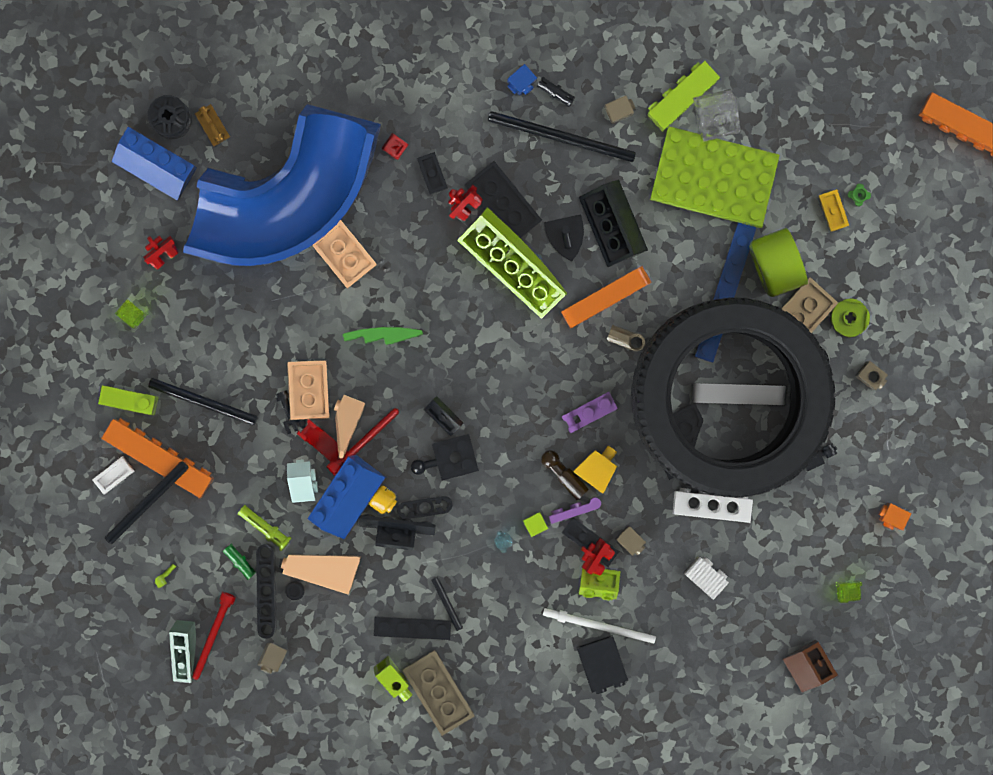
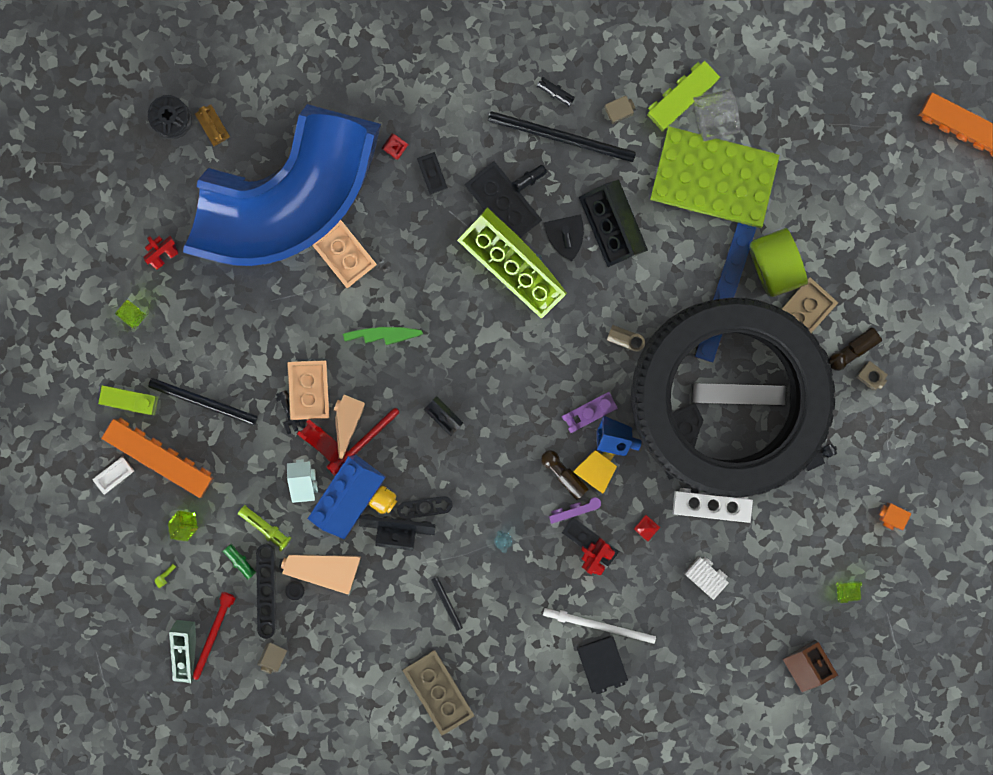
(141, 507): black axle -> none
(153, 163): blue slope -> none
(182, 525): none -> clear neon green panel
(387, 674): lime torso -> none
(412, 628): black plate -> none
(442, 454): black plate -> none
(469, 197): red hips -> none
(521, 81): blue brick -> none
(529, 178): none -> black axle
(535, 524): lime slope -> none
(601, 586): lime bracket -> none
(606, 297): orange beam -> none
(616, 437): none -> blue torso
(631, 541): dark tan brick -> none
(646, 528): none -> red tile
(833, 210): yellow plate -> none
(855, 349): none -> dark brown piece
(858, 311): lime plate -> none
(864, 195): bright green plate -> none

